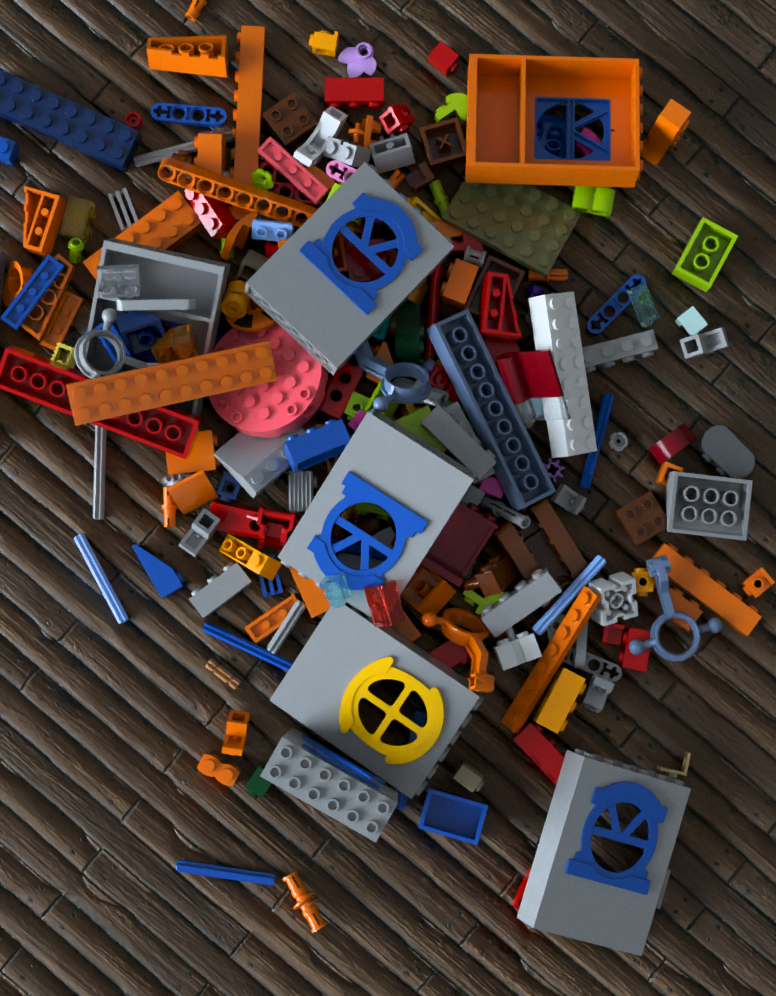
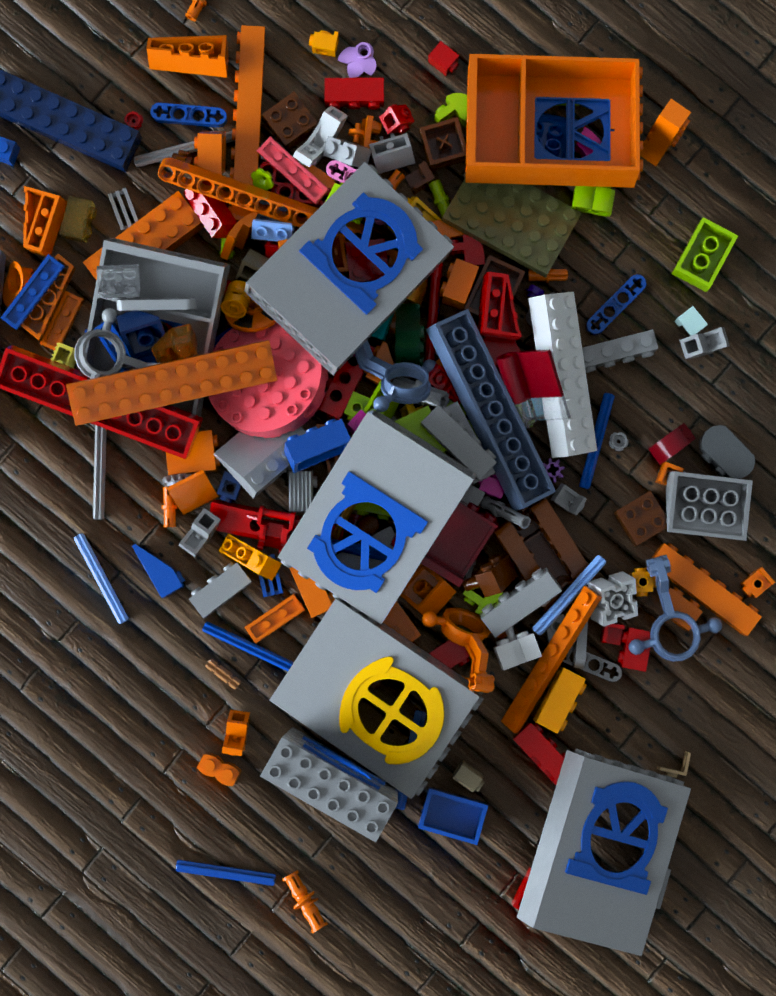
(75, 246): lime pin -> none
(257, 785): dark green brick -> none
(286, 626): light grey axle -> none
(336, 589): clear light blue brick -> none
(384, 604): clear red panel -> none
(481, 255): light grey bush -> none
(596, 693): light grey brick -> none
(643, 304): clear light blue slope -> none

